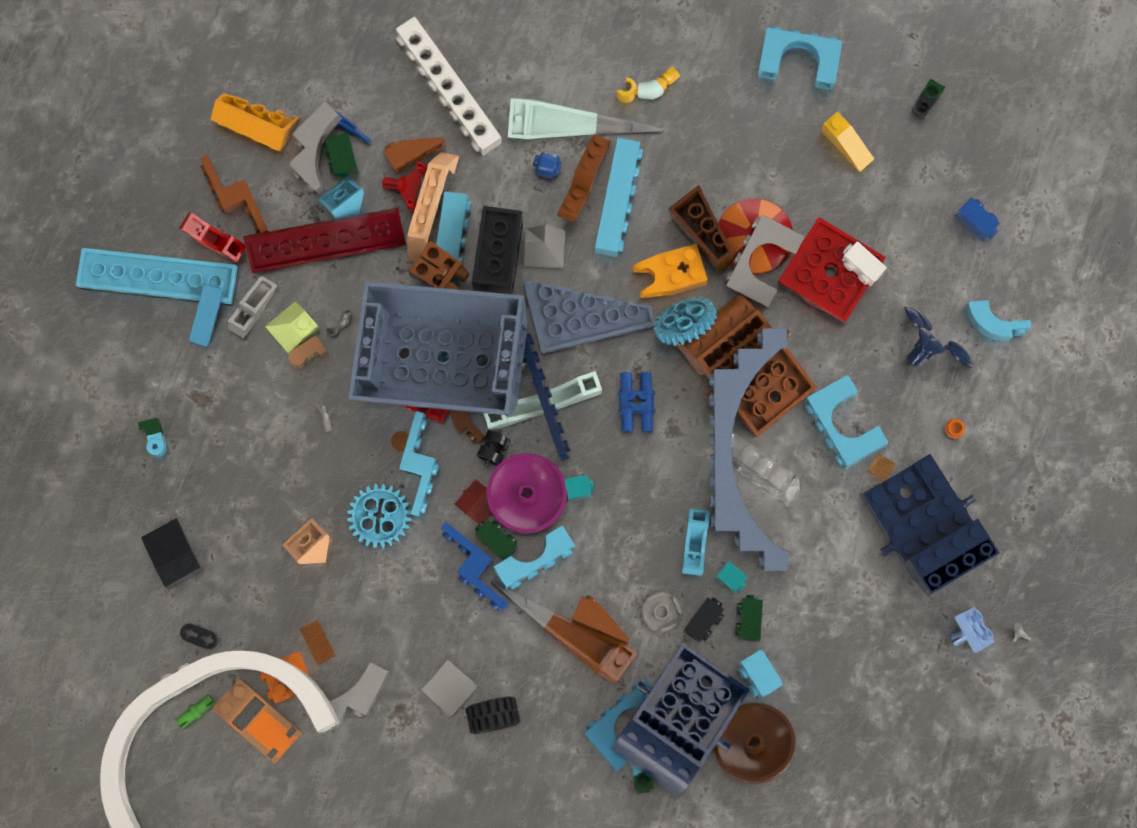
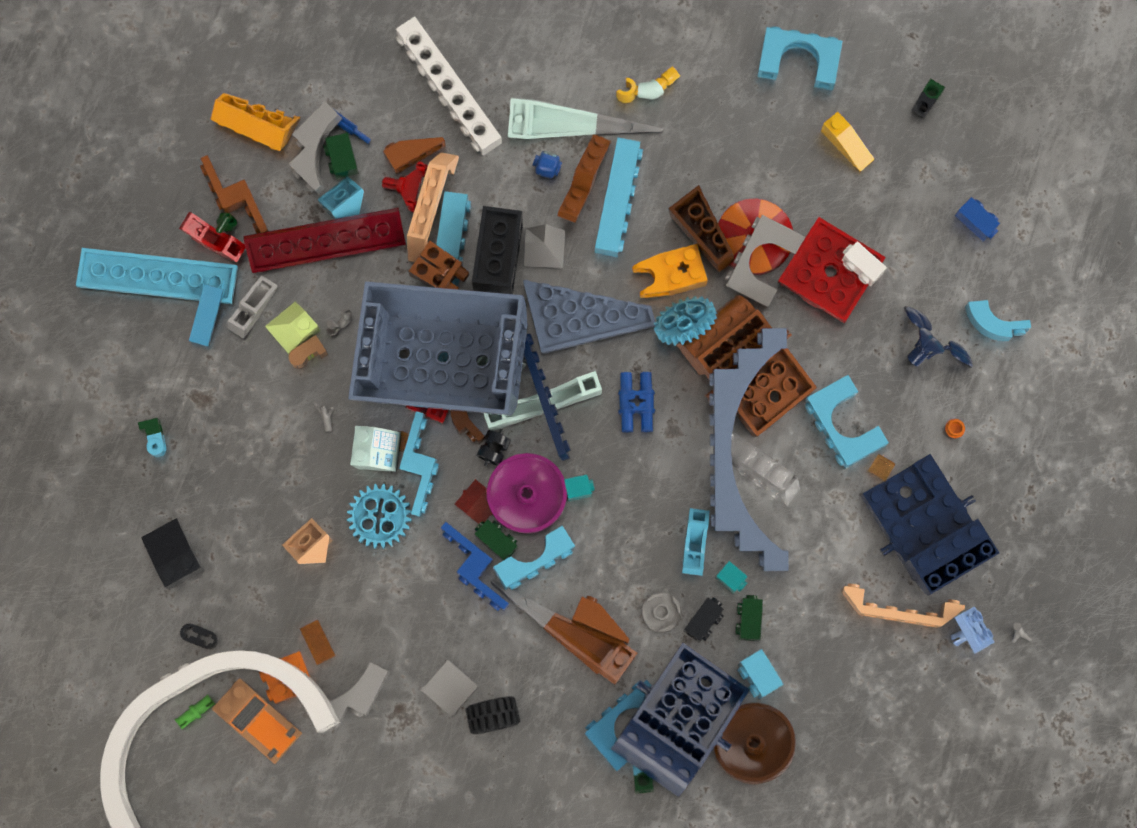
(225, 222): none -> dark green plate
(375, 449): none -> light aqua slope
(855, 596): none -> light nougat slope

